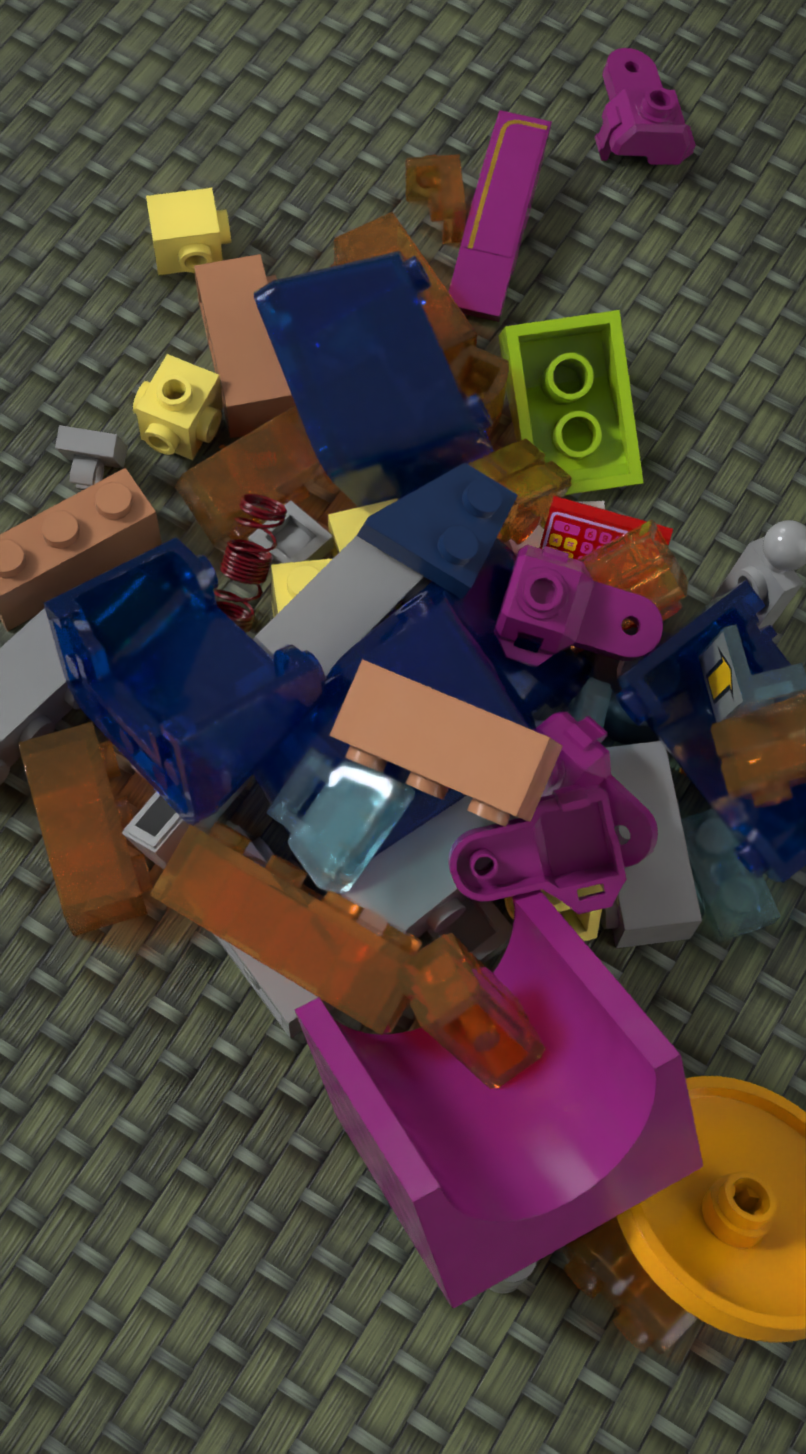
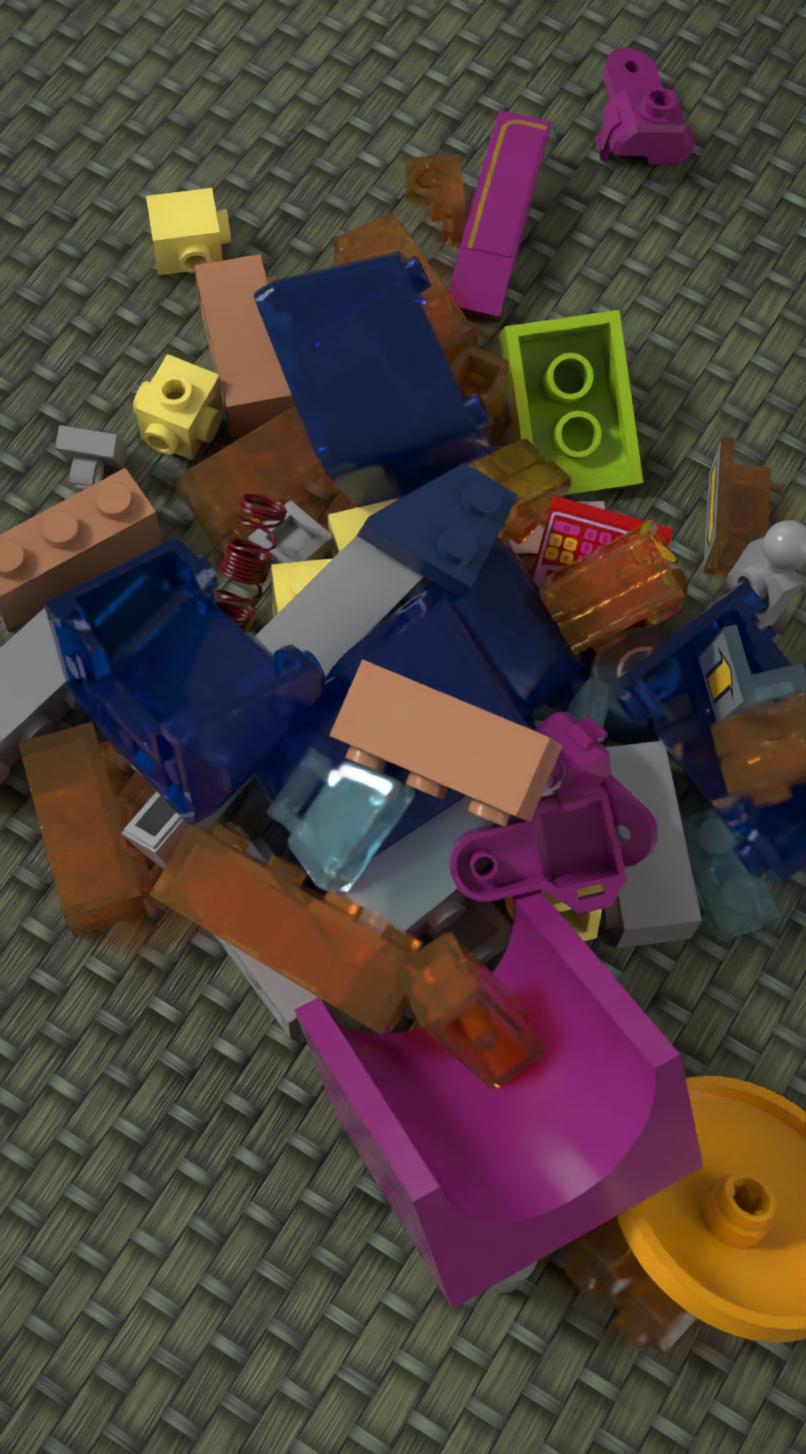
(561, 606): magenta piece -> none
(734, 509): none -> clear orange panel

